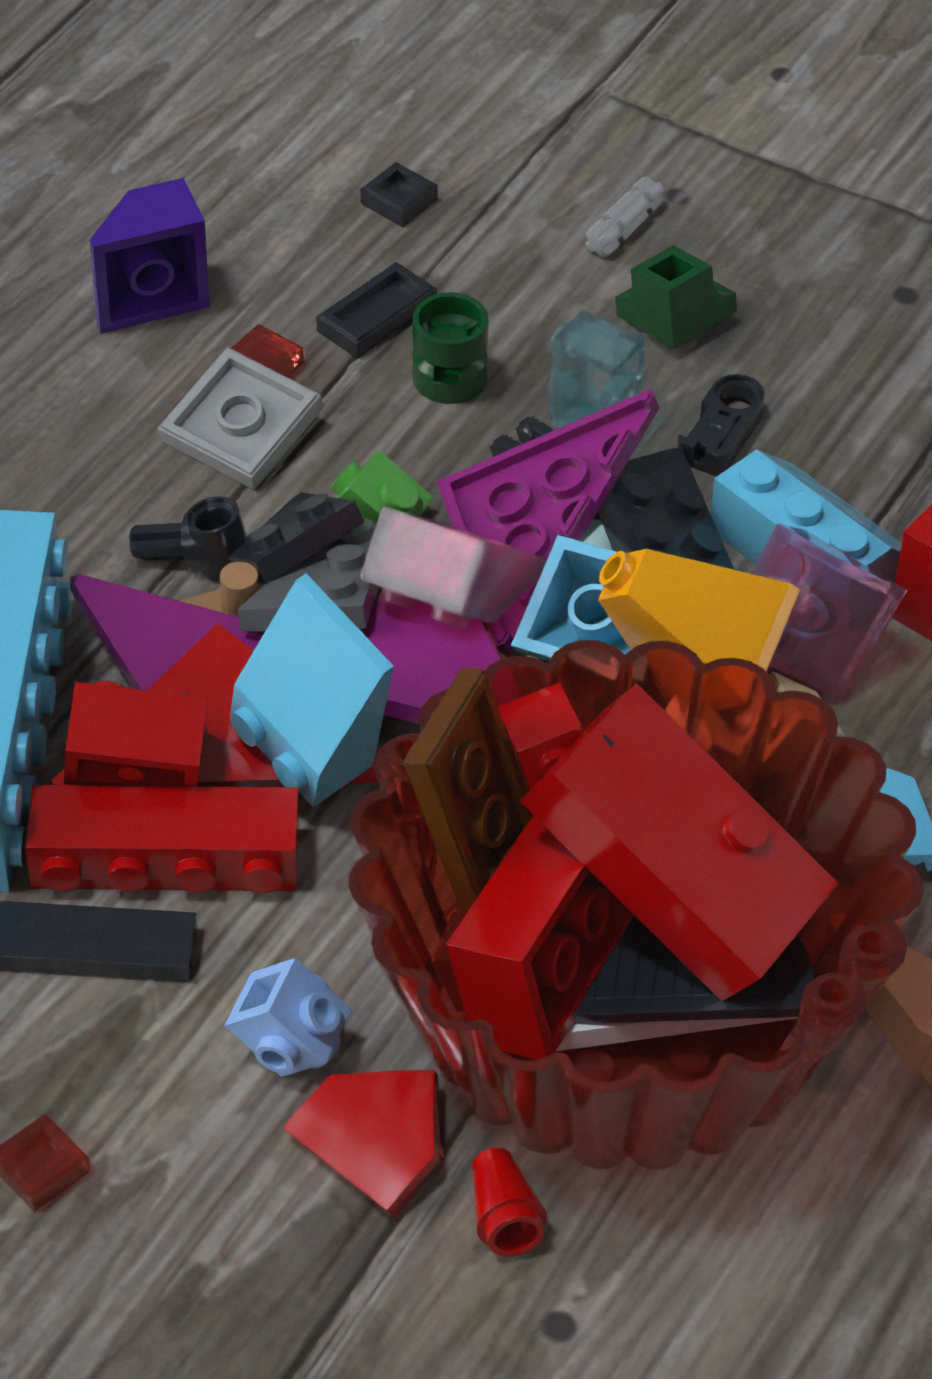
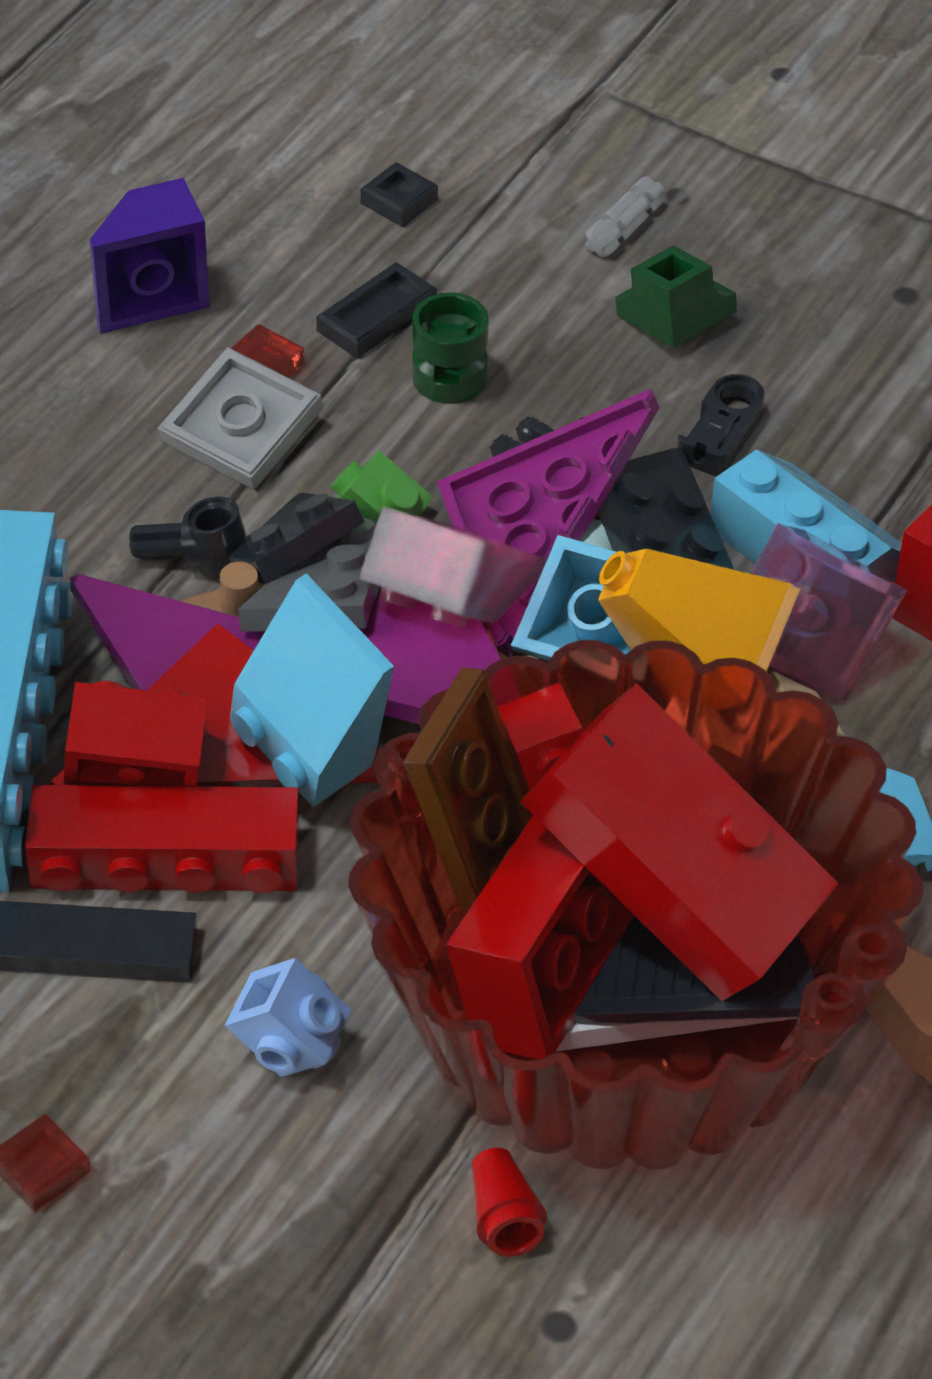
(374, 1131): red slope -> none
(592, 367): clear light blue window -> none

